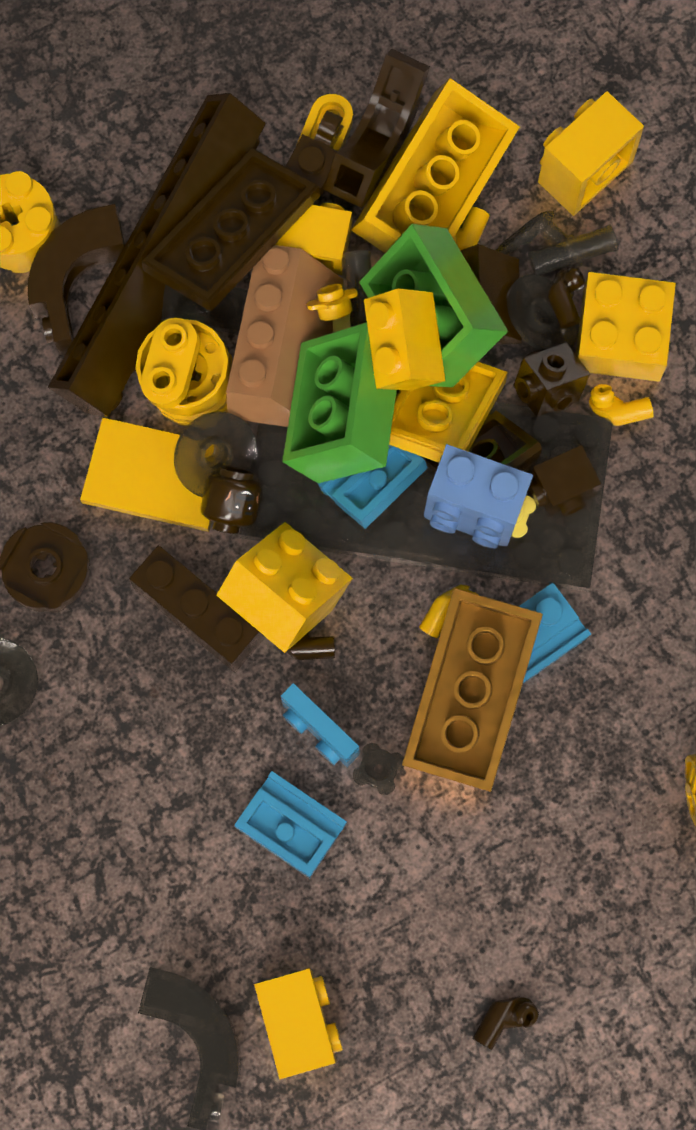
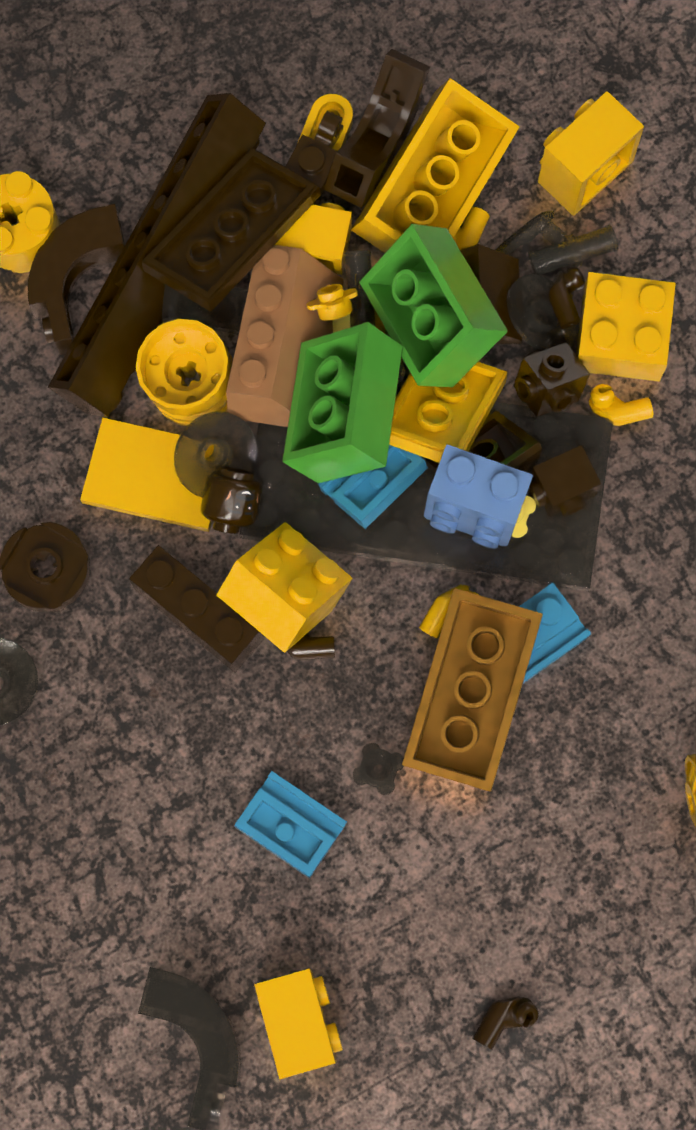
(170, 361): yellow plate -> none
(305, 714): dark azure plate -> none
(404, 339): yellow brick -> none

